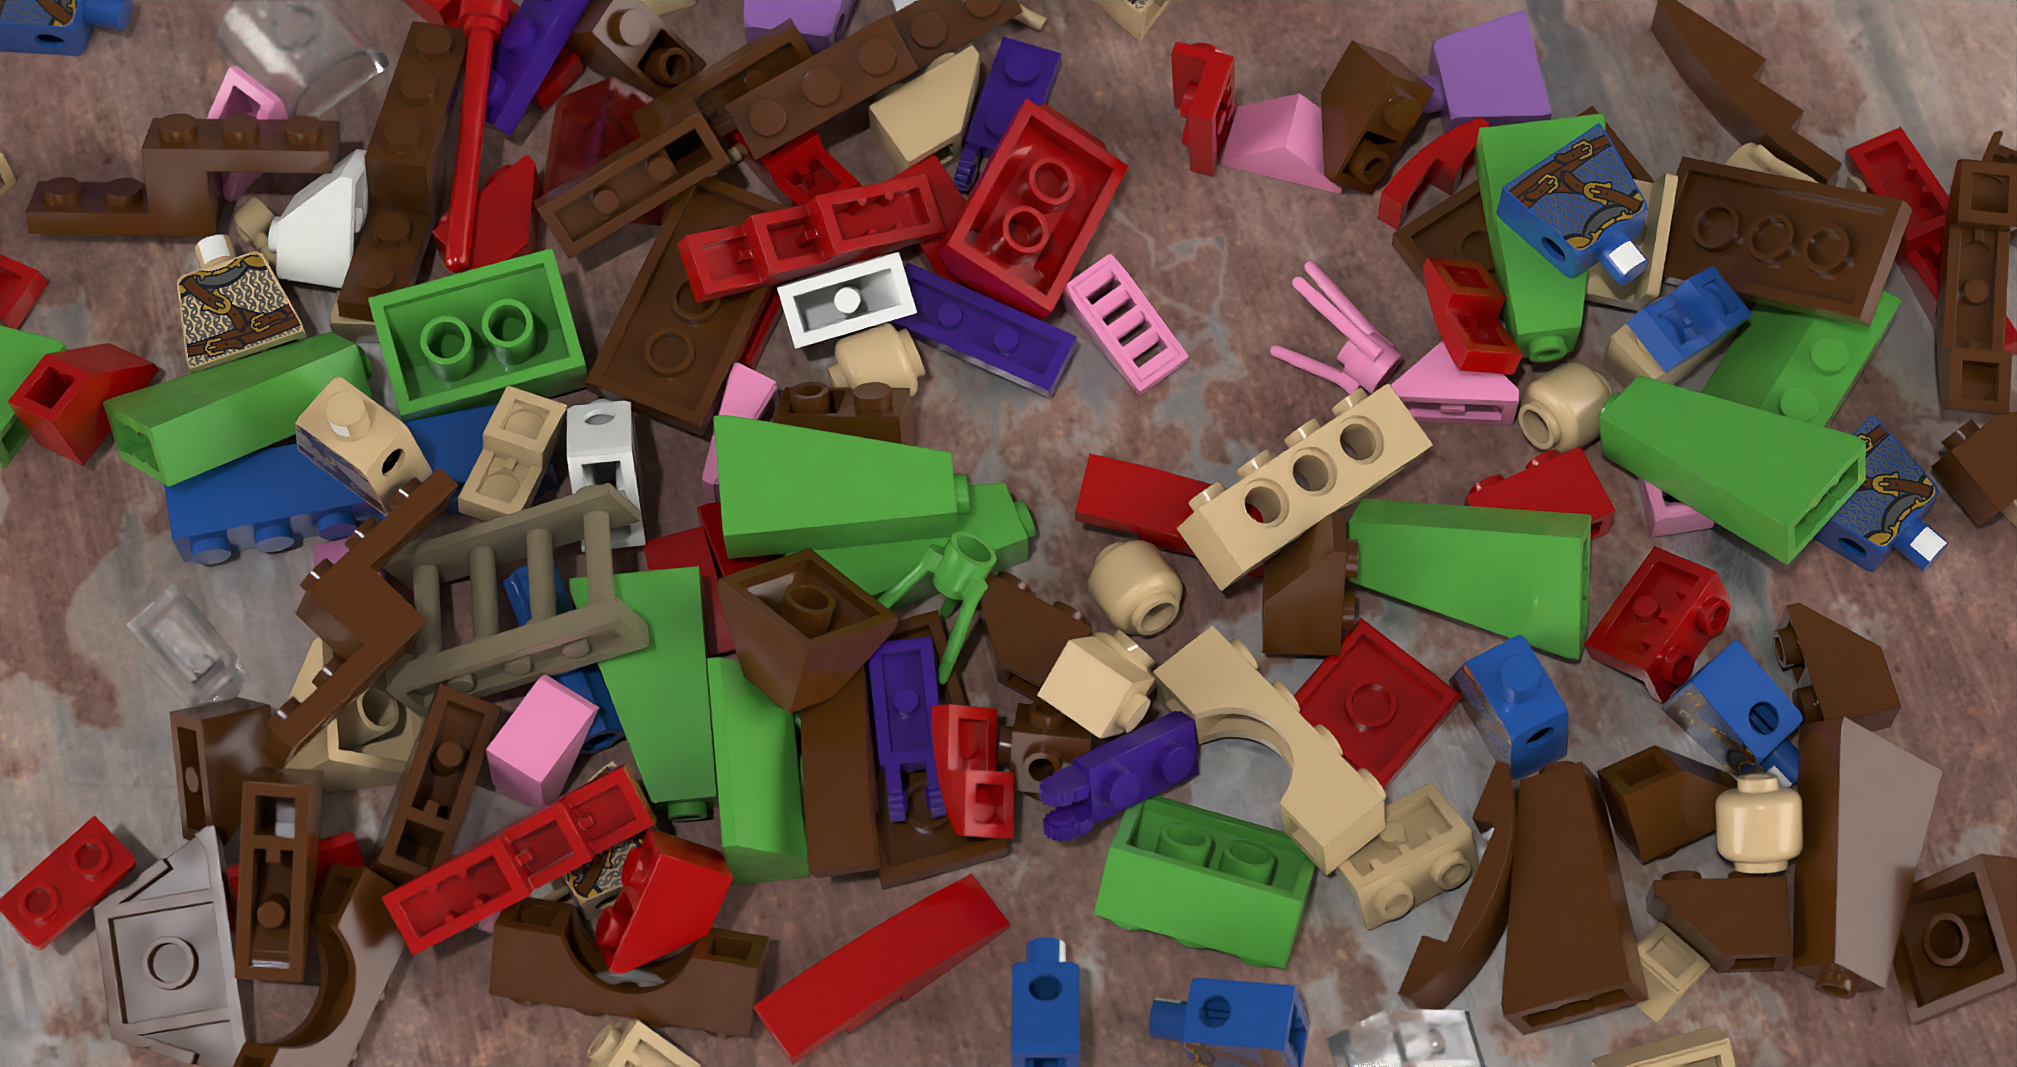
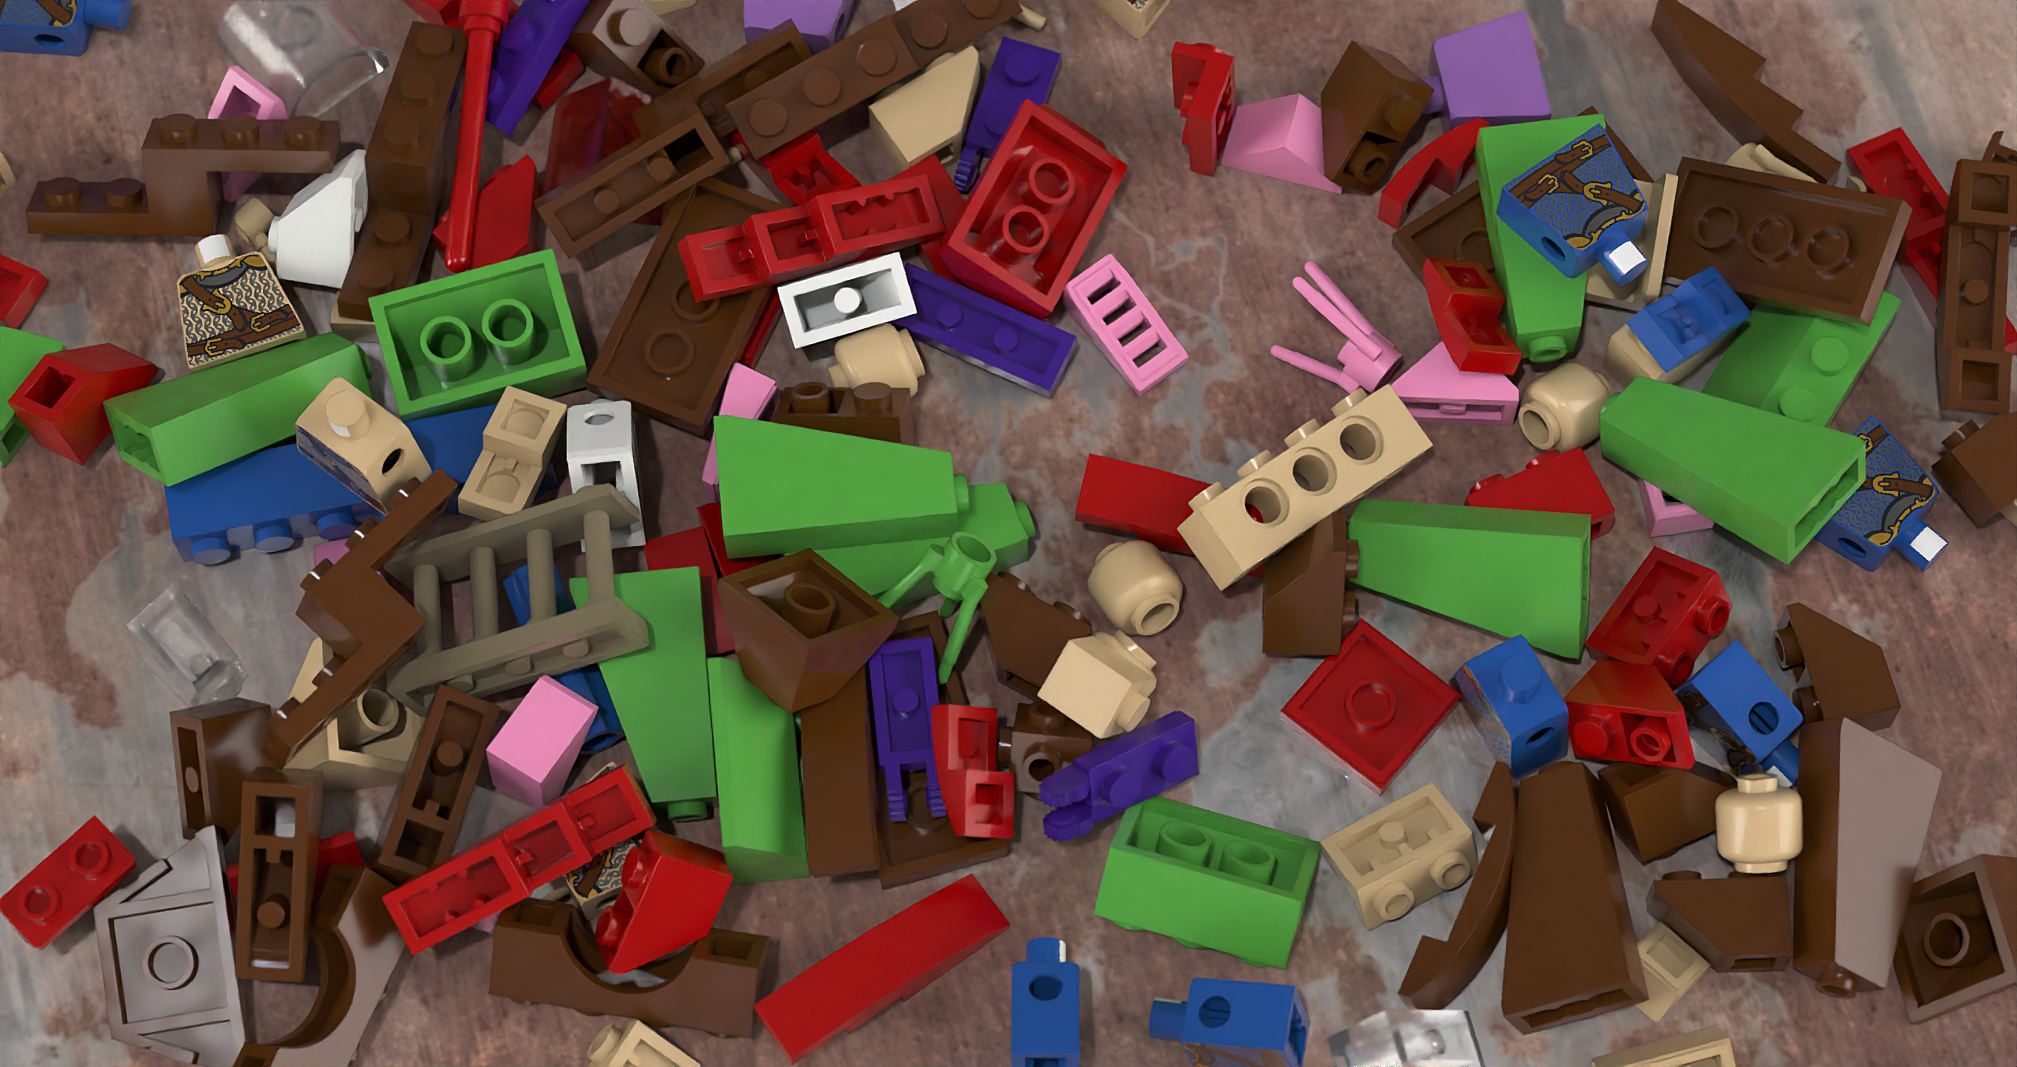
(1328, 804): tan arch -> none
(1628, 717): none -> red slope

